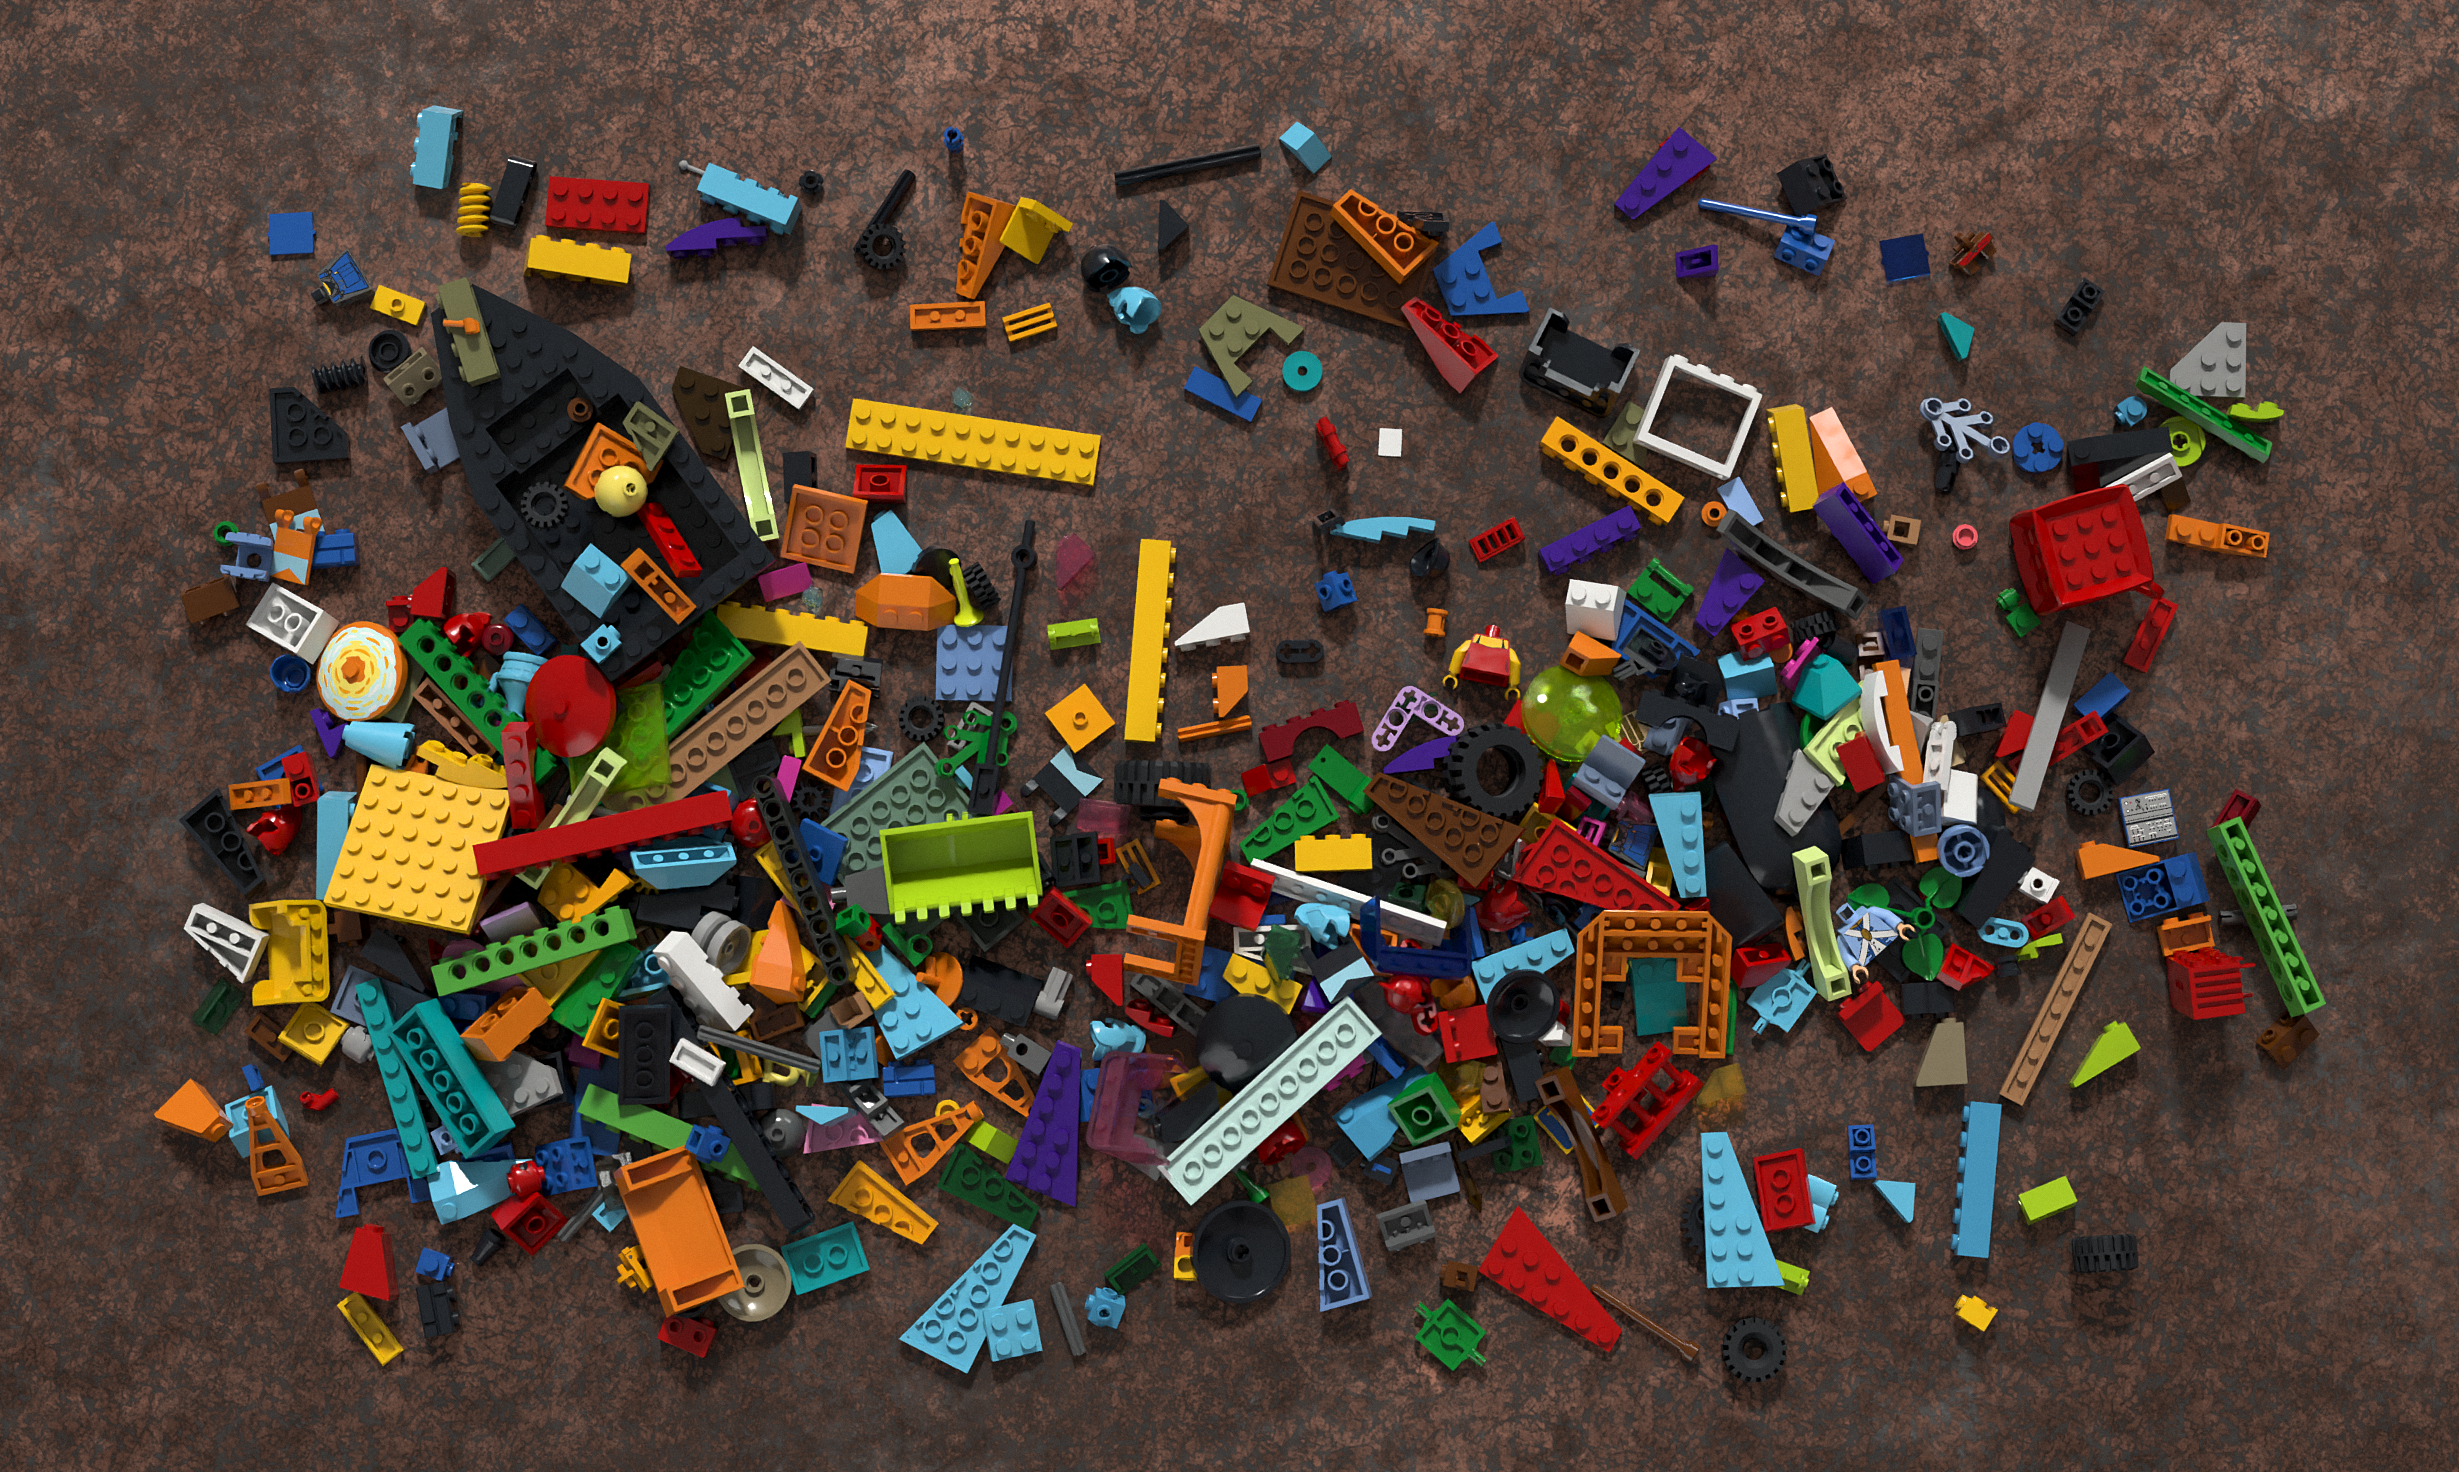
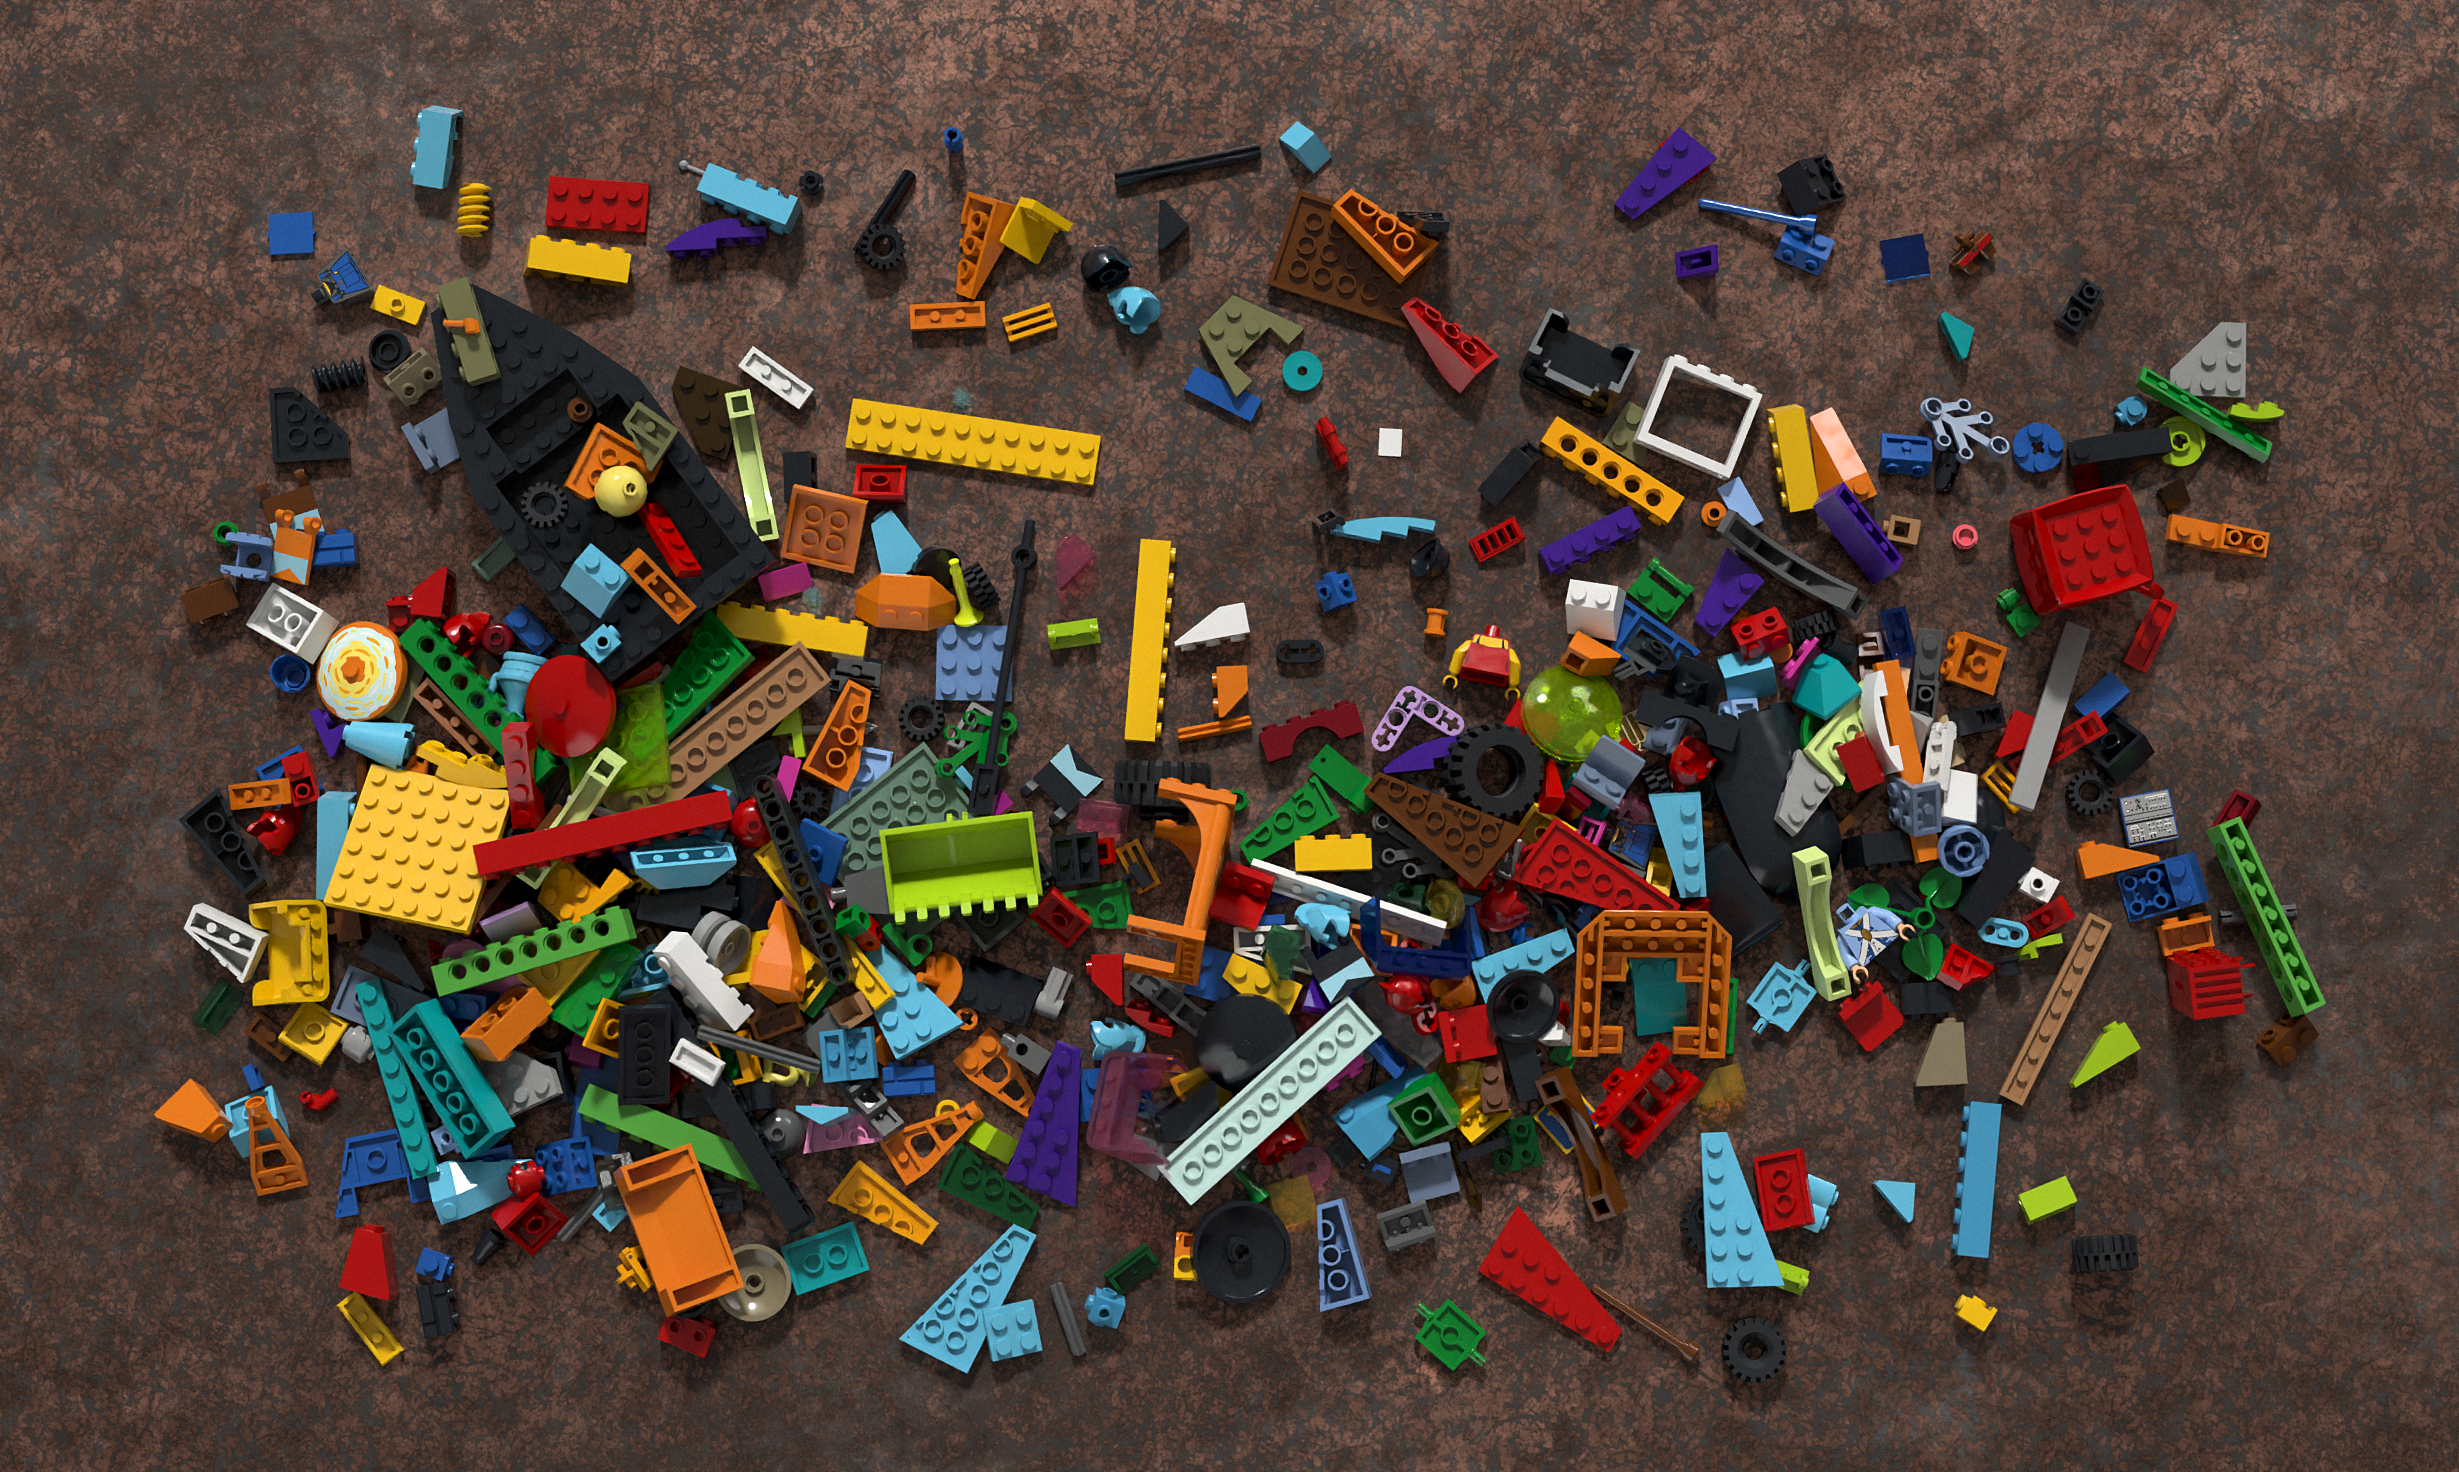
(513, 192): black beam -> none
(707, 1143): blue brick -> none
(1079, 718): light orange plate -> none
(1268, 777): red slope -> none
(1459, 1275): reddish brown brick -> none
(1467, 285): blue wing -> none
(1510, 472): none -> black slope
(1758, 964): red slope -> none
(1793, 924): orange slope -> none
(1861, 1152): blue slope -> none
(1905, 454): none -> blue bracket
(1973, 663): none -> orange plate
(2151, 477): white plate -> none

